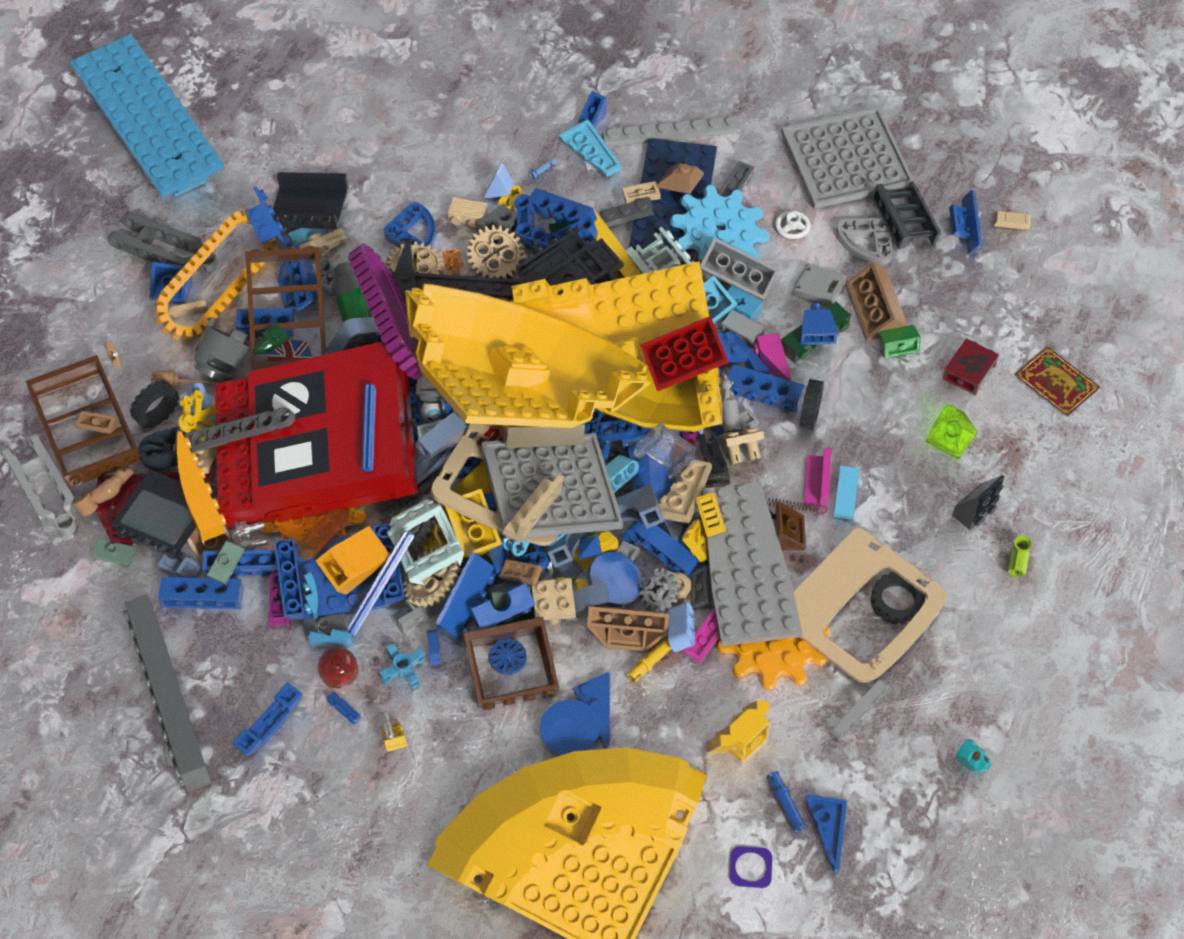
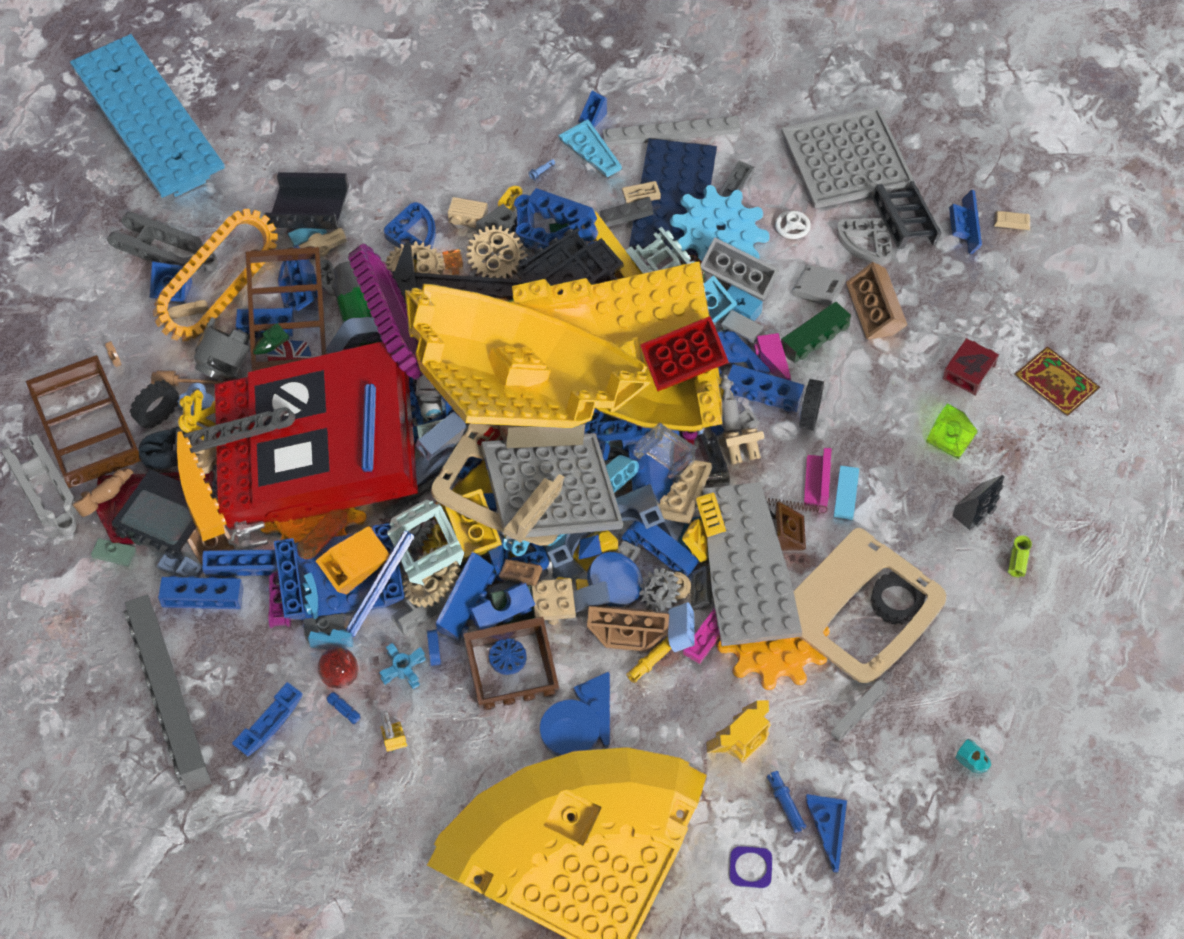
(96, 422): medium nougat slope -> none
(225, 563): sand green plate -> none
(264, 222): blue bracket -> none
(500, 184): light blue slope -> none
(681, 178): medium nougat slope -> none
(818, 326): blue torso -> none
(900, 341): green panel -> none

